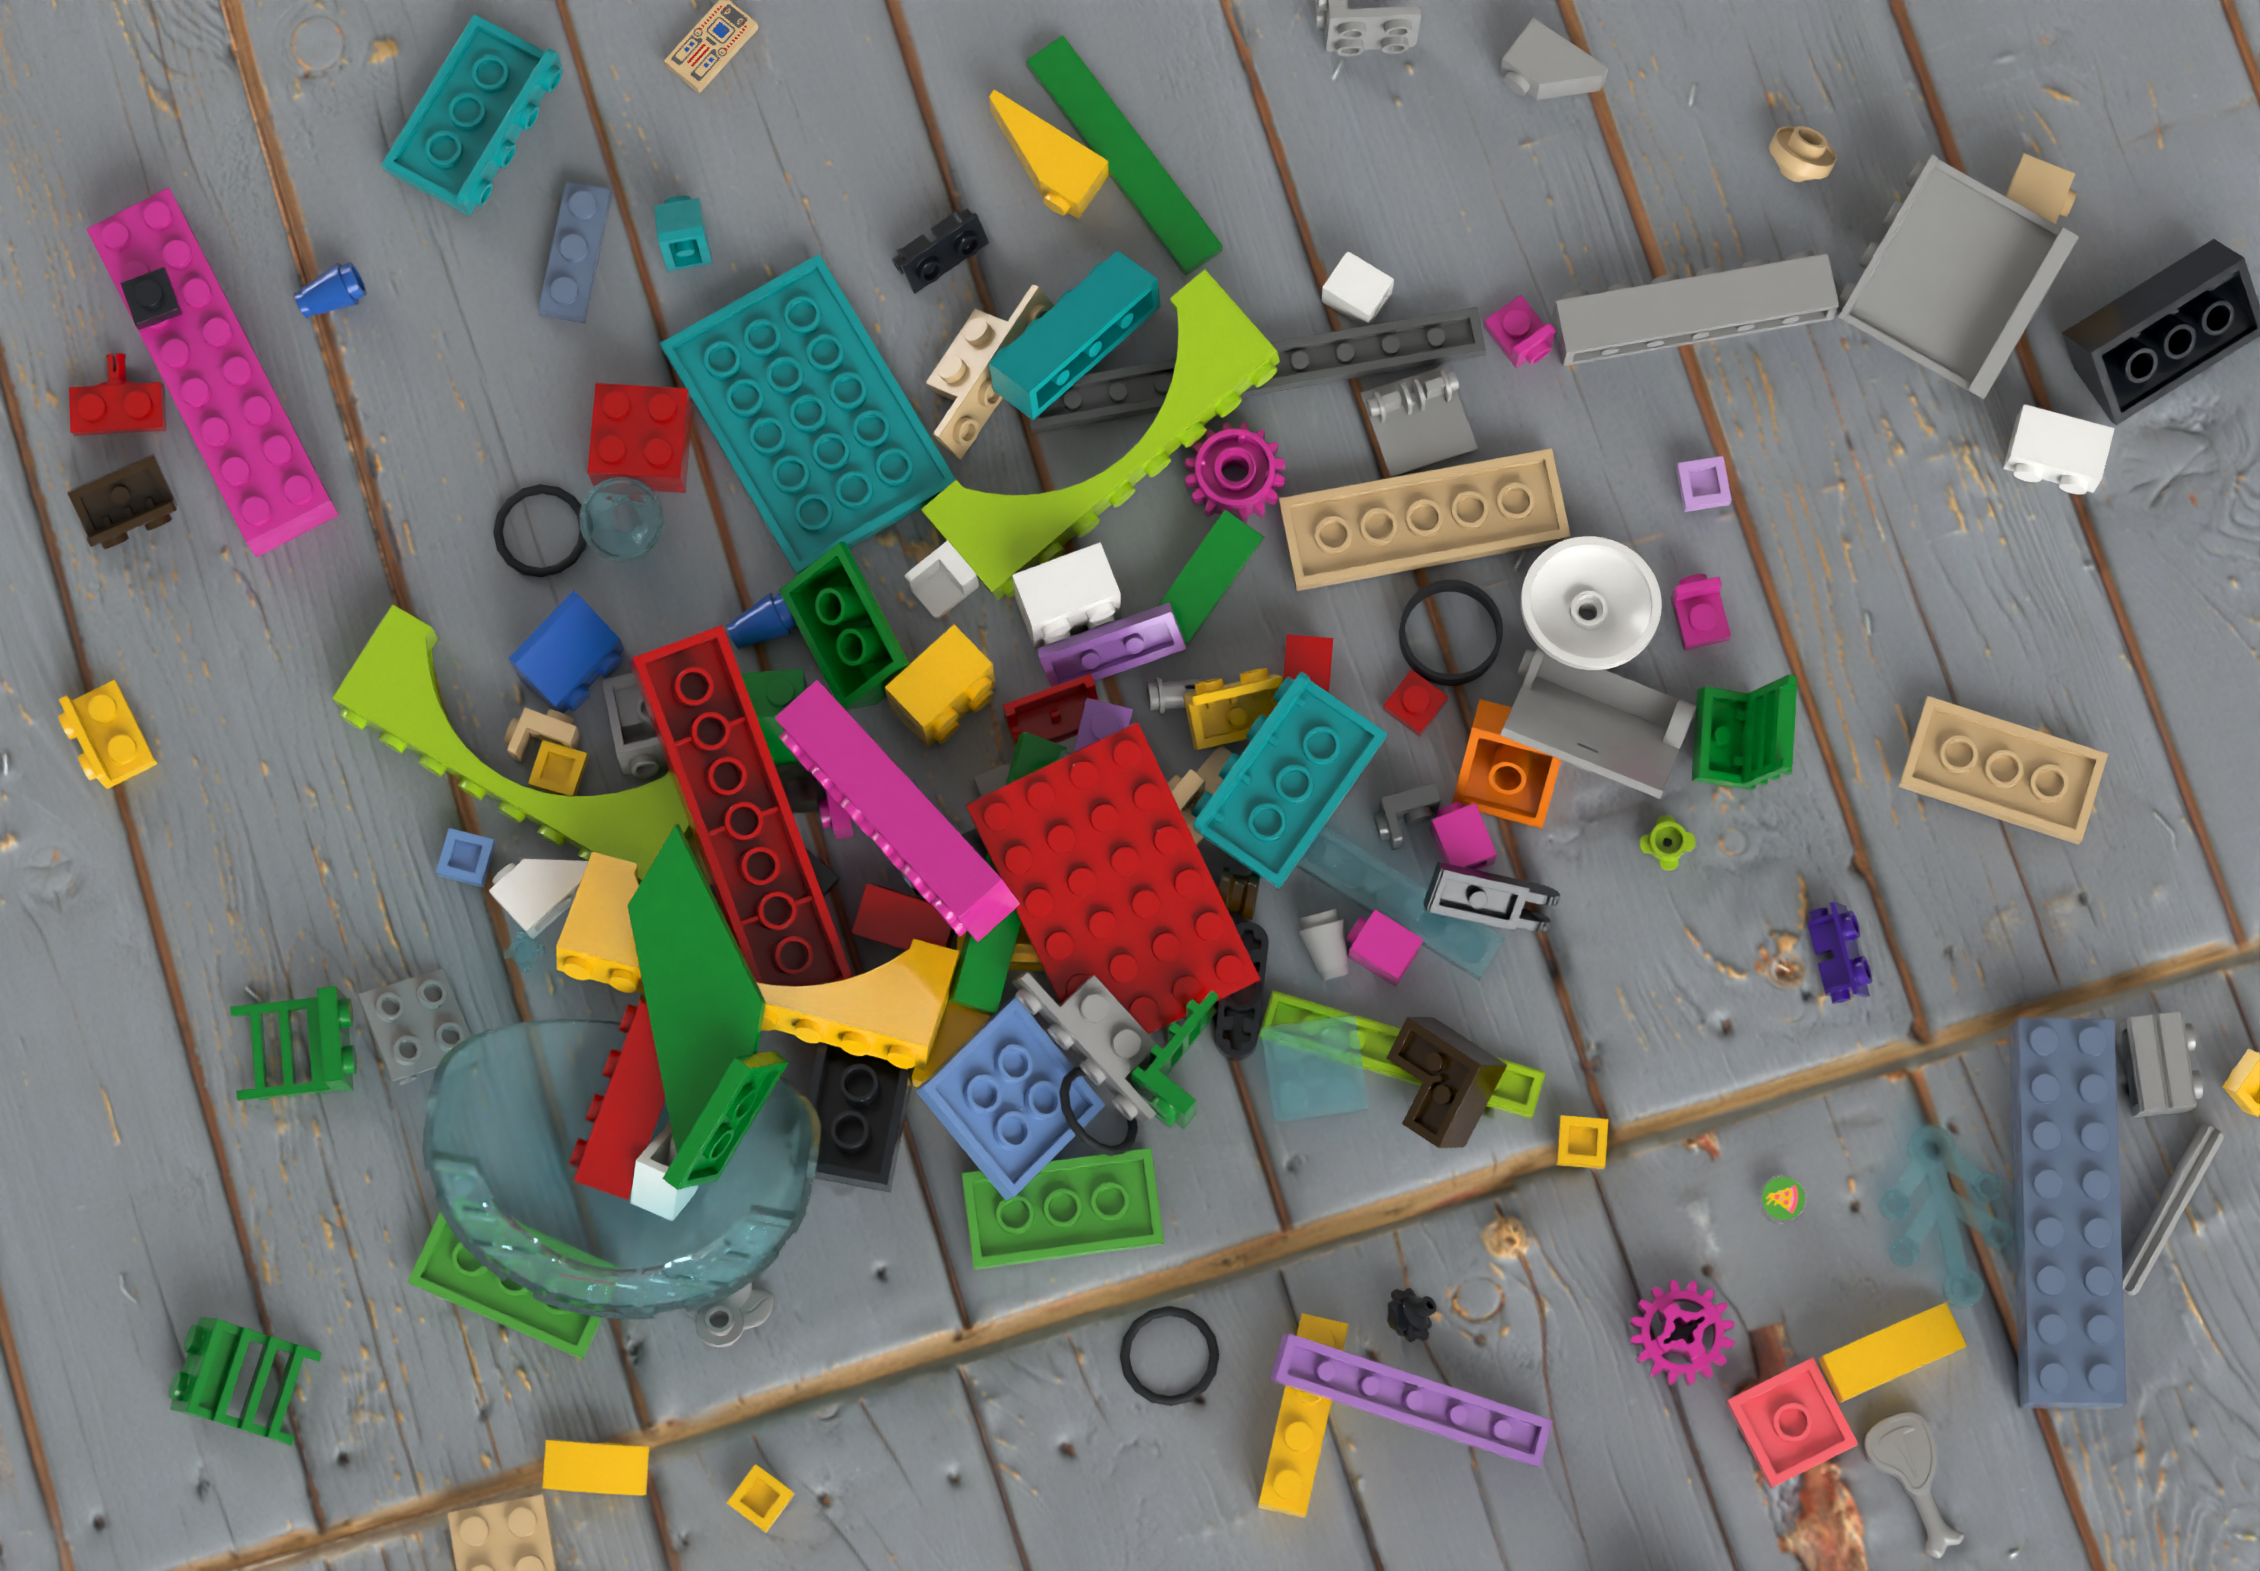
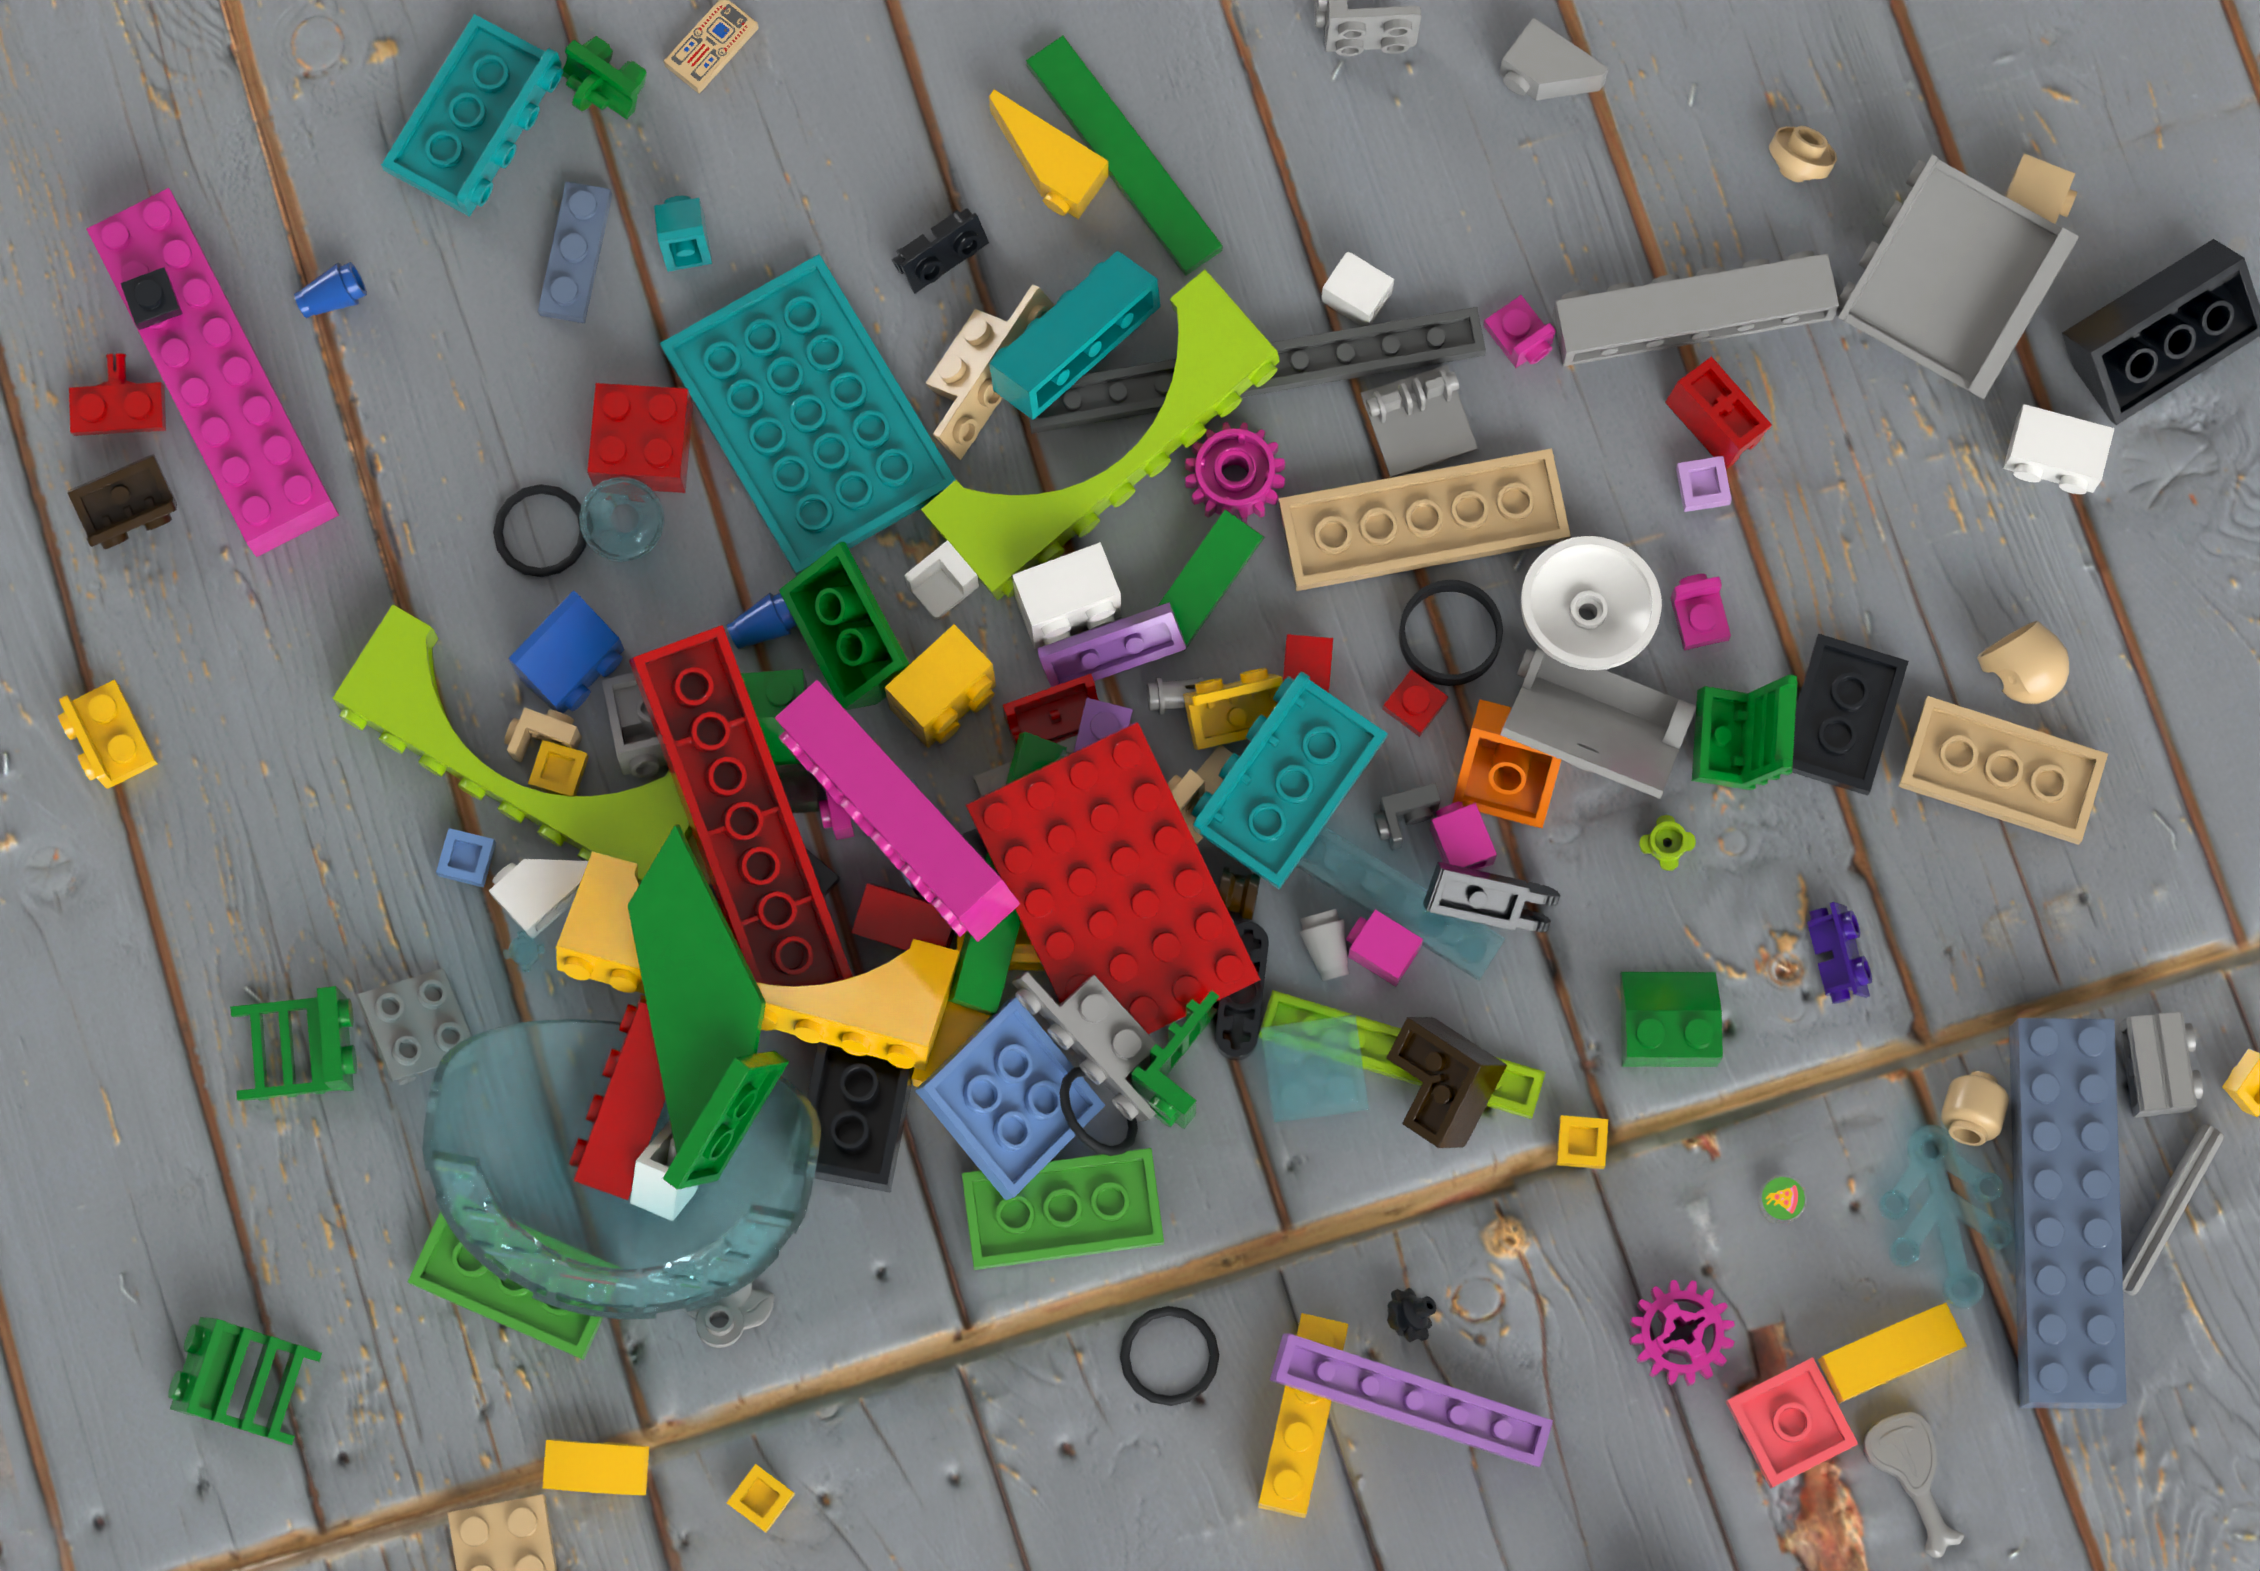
(600, 82): none -> green hips
(1670, 1019): none -> green slope
(1717, 412): none -> red hinge
(1845, 713): none -> black plate
(1975, 1108): none -> tan head
(2029, 663): none -> tan helmet

